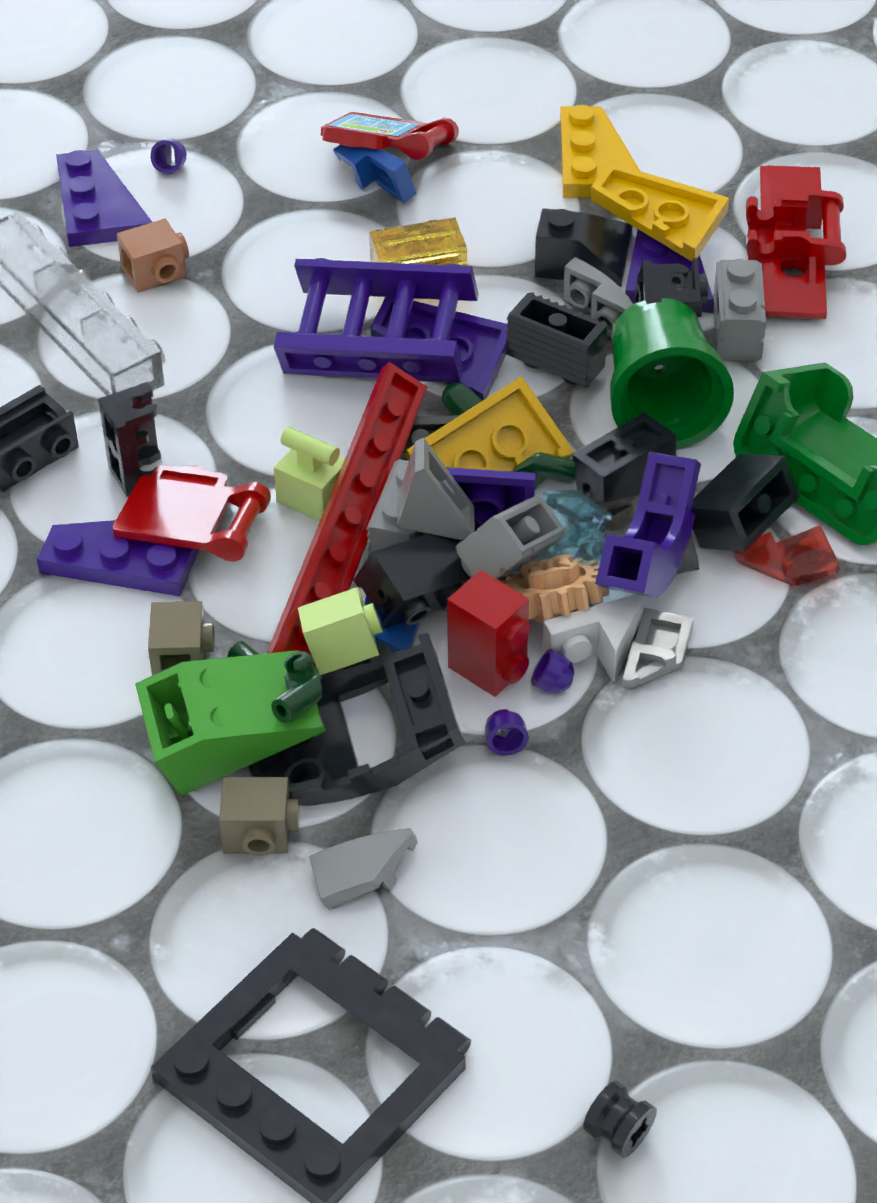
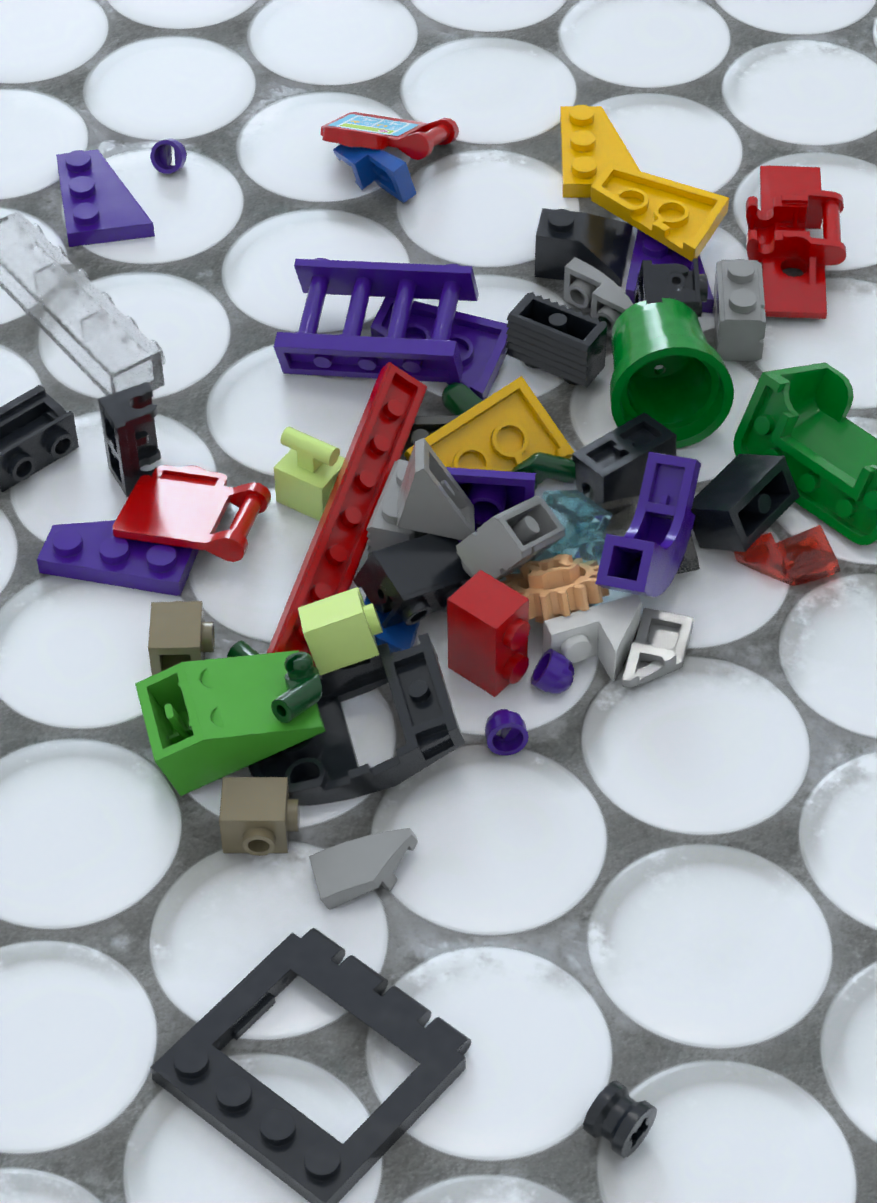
(152, 254): nougat brick -> none
(420, 243): clear yellow brick -> none

